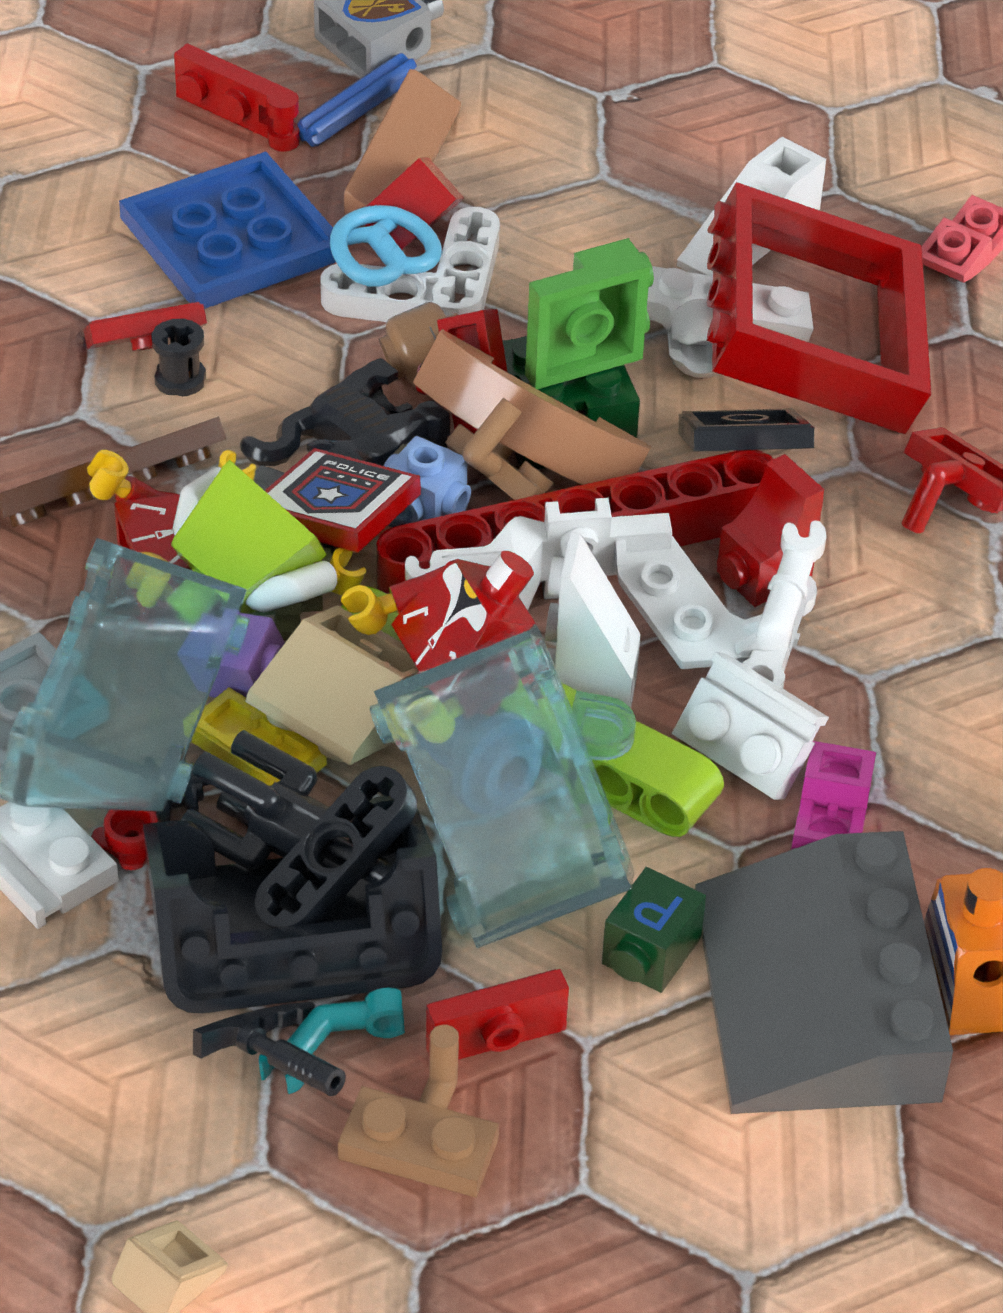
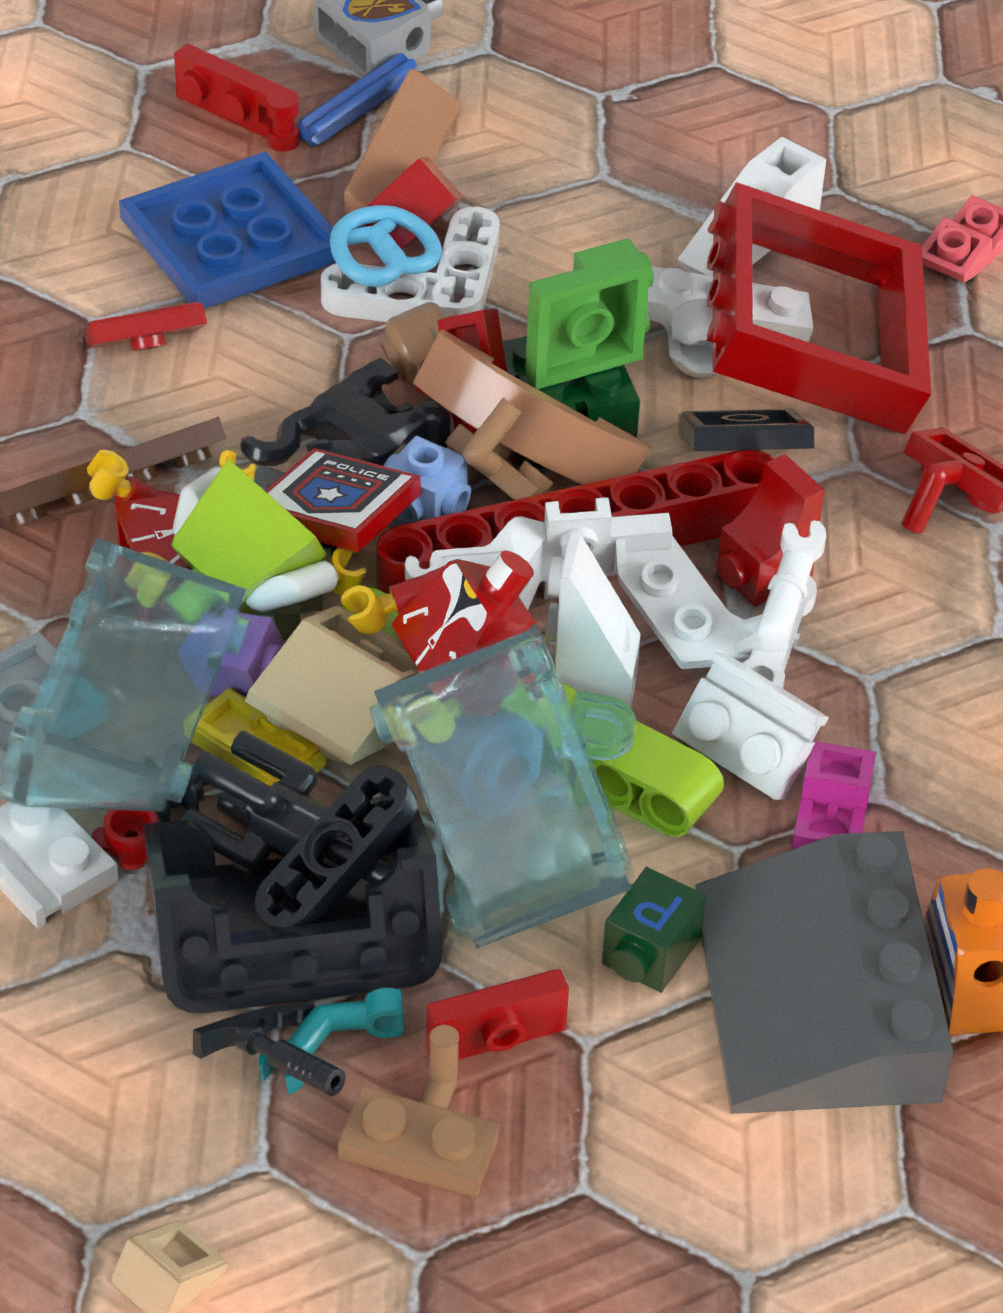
(179, 357): black bush -> none

